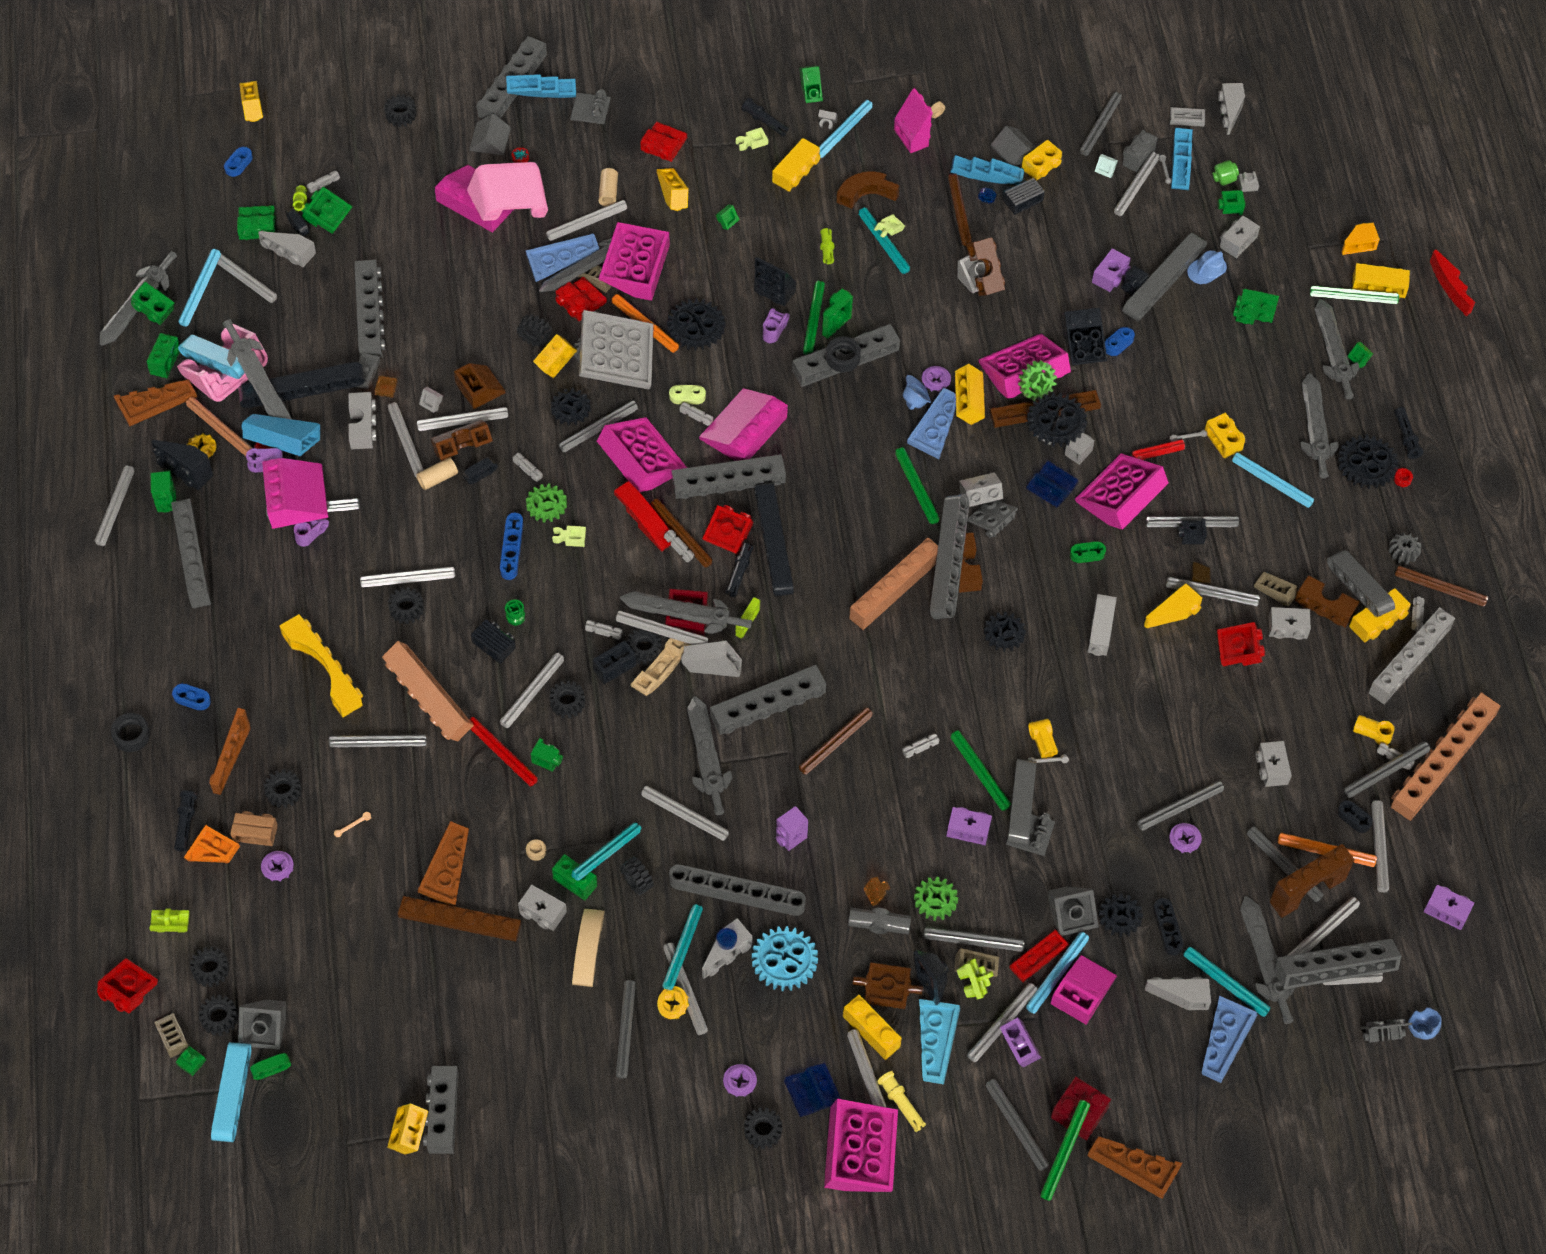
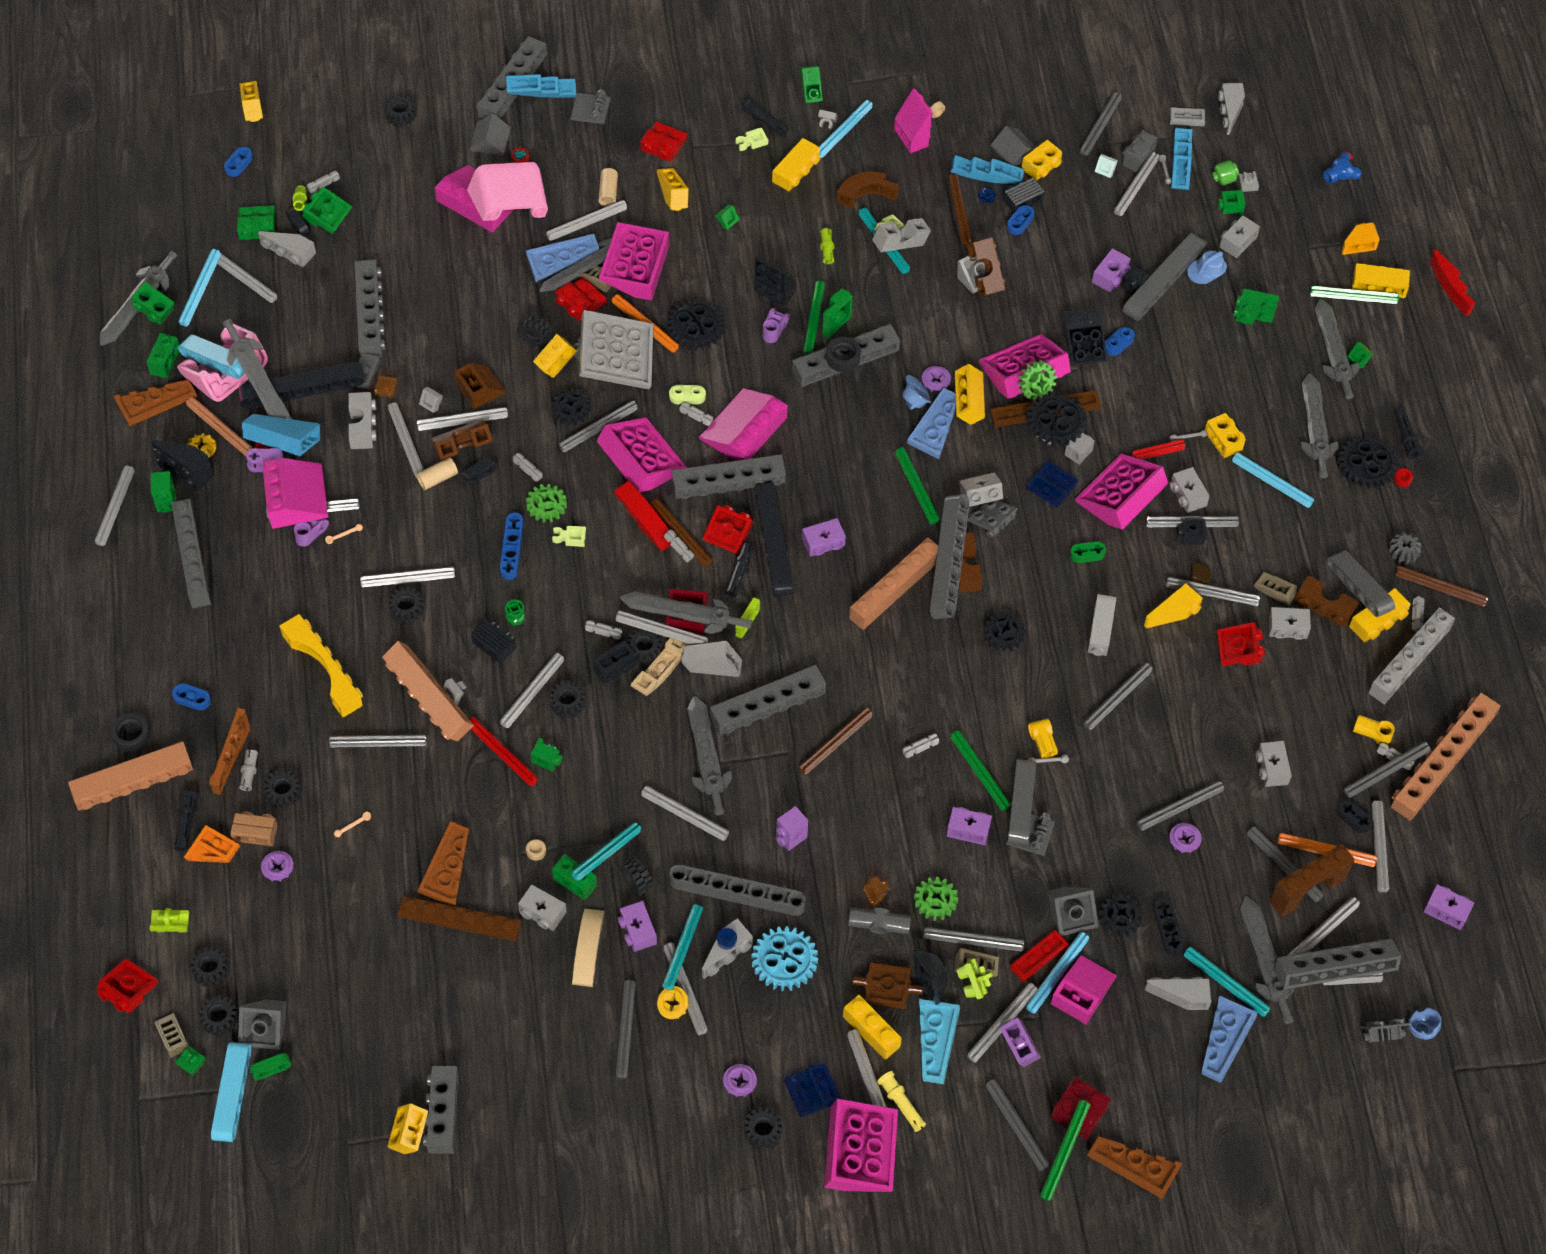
(130, 776): none -> nougat brick
(248, 770): none -> light grey pin
(329, 539): none -> light nougat hinge
(454, 689): none -> light grey tile
(644, 935): none -> medium lavender brick
(823, 537): none -> medium lavender brick
(890, 238): none -> light grey arch
(1019, 221): none -> blue plate
(1106, 707): none -> dark grey axle
(1189, 490): none -> light grey brick
(1342, 169): none -> blue animal

